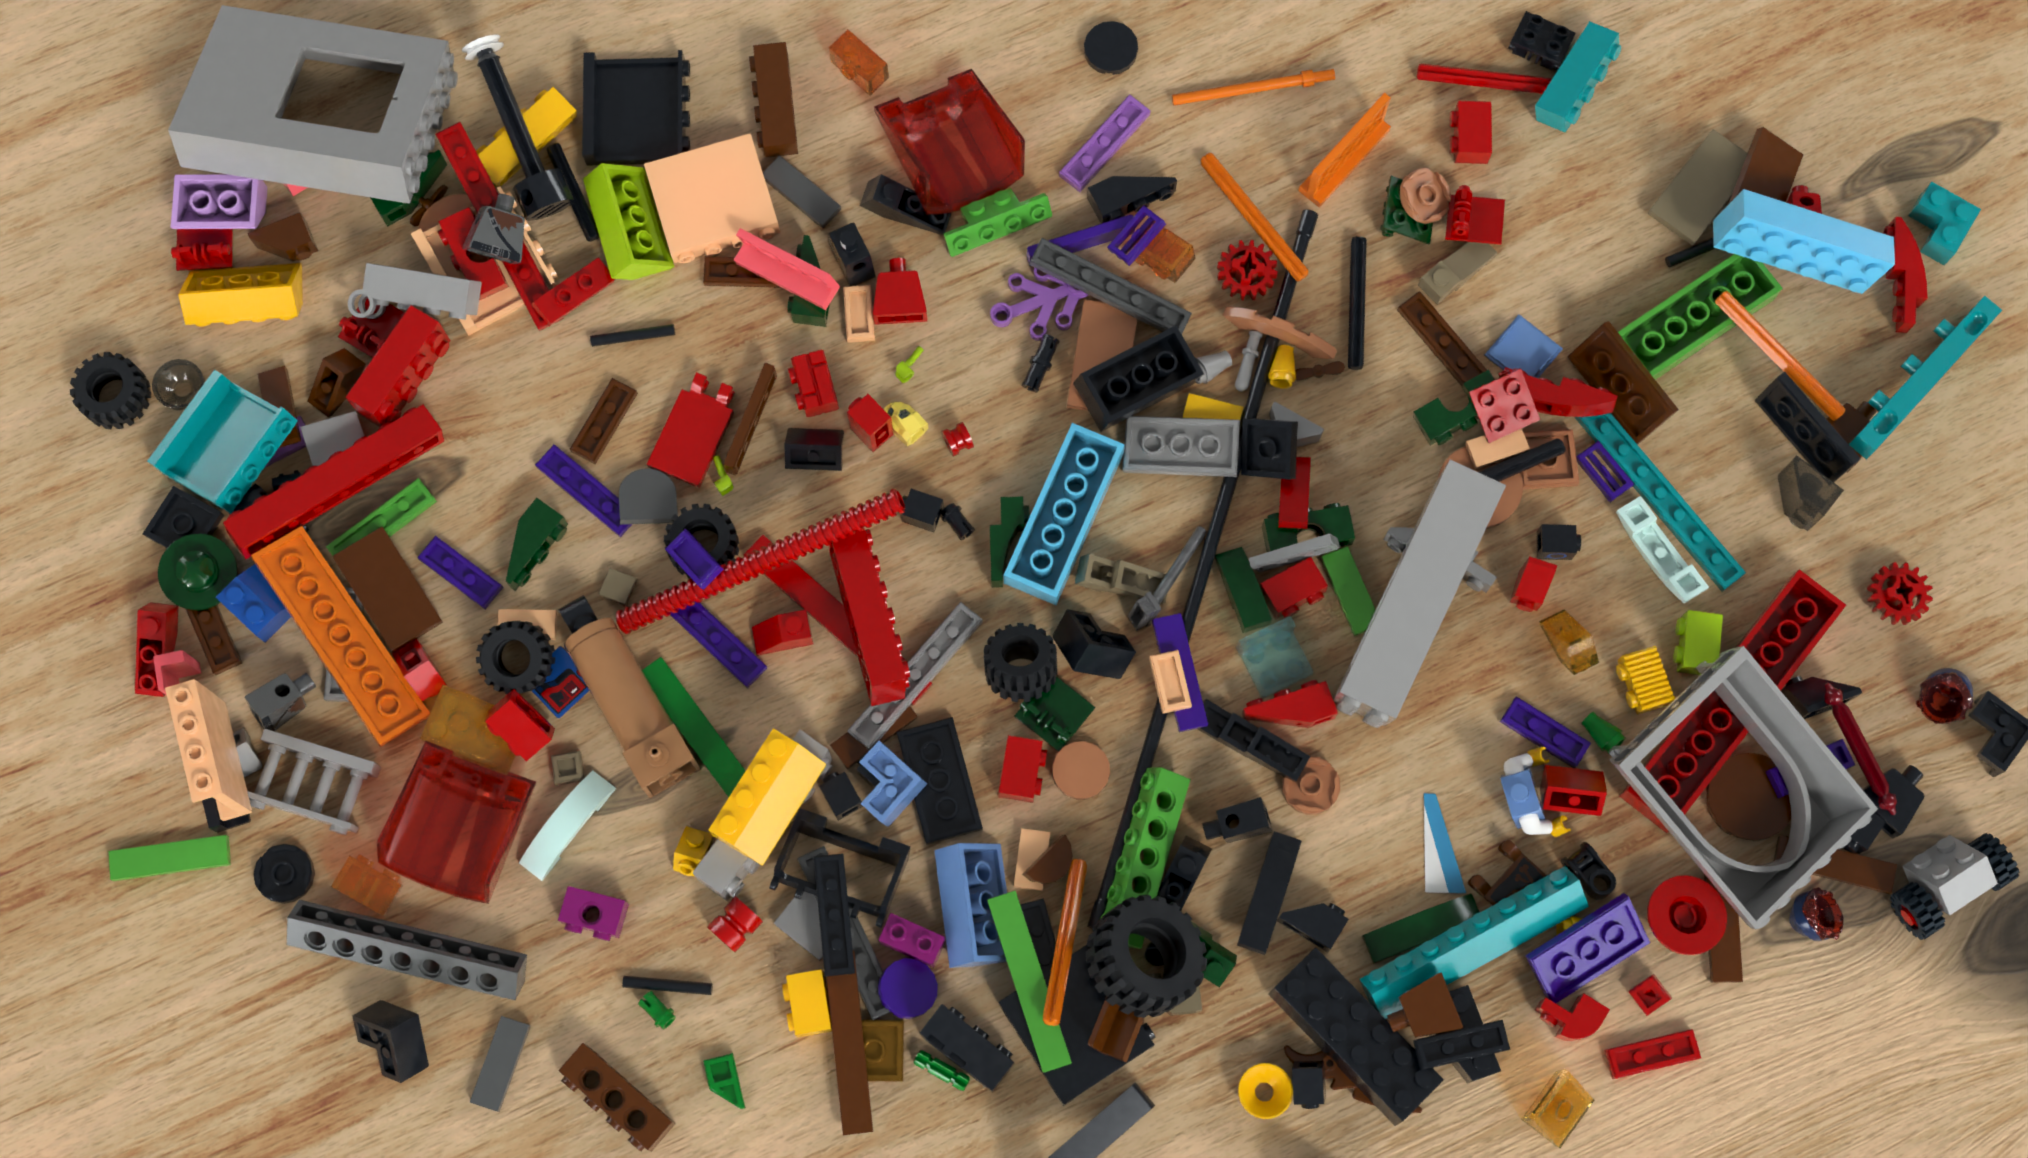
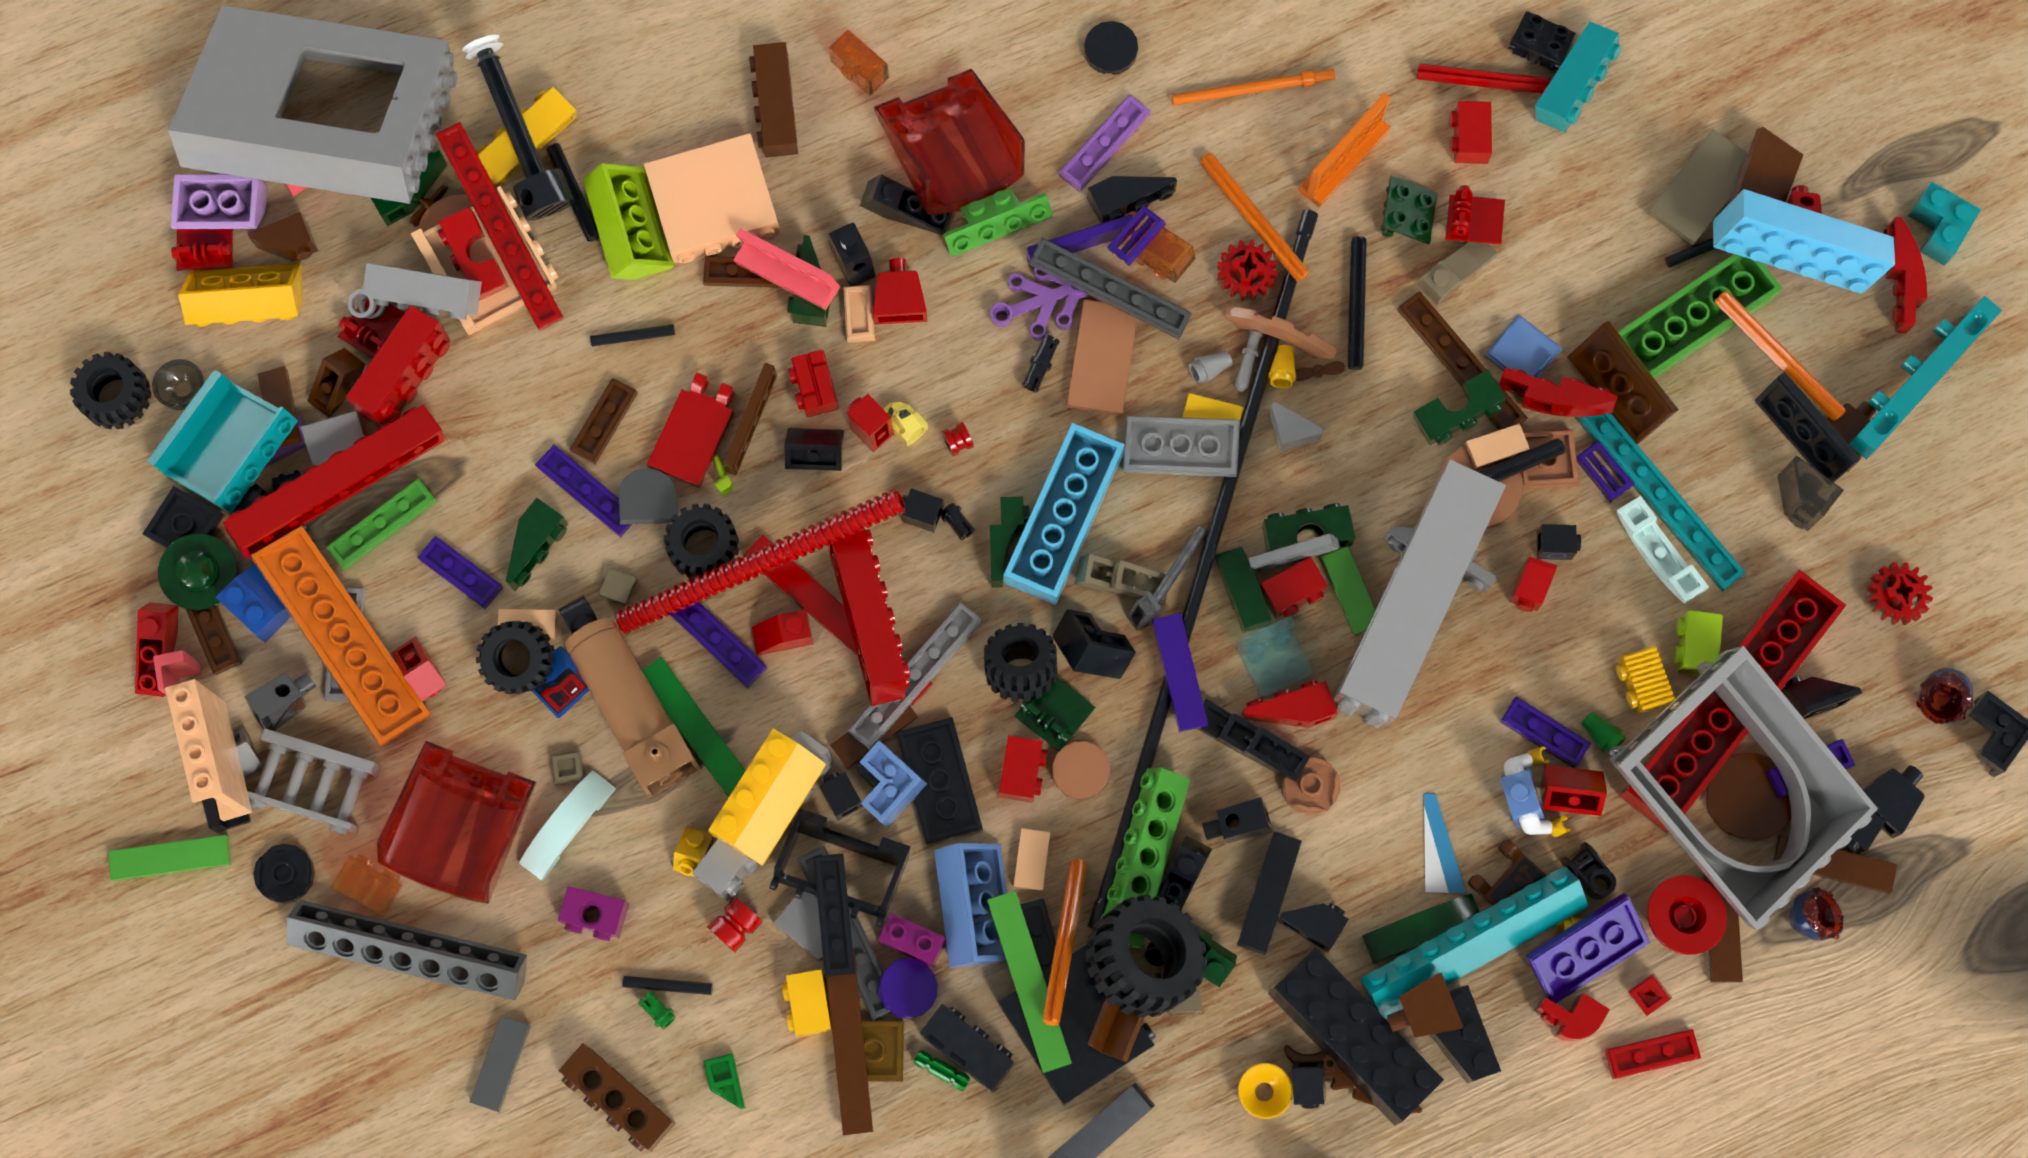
(387, 589): reddish brown tile -> none
(396, 1037): black panel -> none
(460, 725): clear yellow slope -> none
(497, 232): dark grey torso -> none
(519, 725): red brick -> none
(573, 292): red plate -> none
(634, 109): black panel -> none
(694, 559): dark purple tile -> none
(801, 192): dark grey tile -> none
(903, 369): lime hand -> none
(1052, 863): reddish brown tile -> none
(1138, 378): black brick -> none
(1170, 681): light nougat tile -> none
(1269, 448): black plate -> none
(1295, 497): red tile -> none
(1425, 195): nougat tile -> none
(1461, 1045): black tile -> none
(1504, 405): hinge -> none
(1558, 1108): clear yellow slope -> none
(1570, 642): clear yellow slope -> none
(1860, 749): dark red wheel -> none
(1950, 878): brick -> none

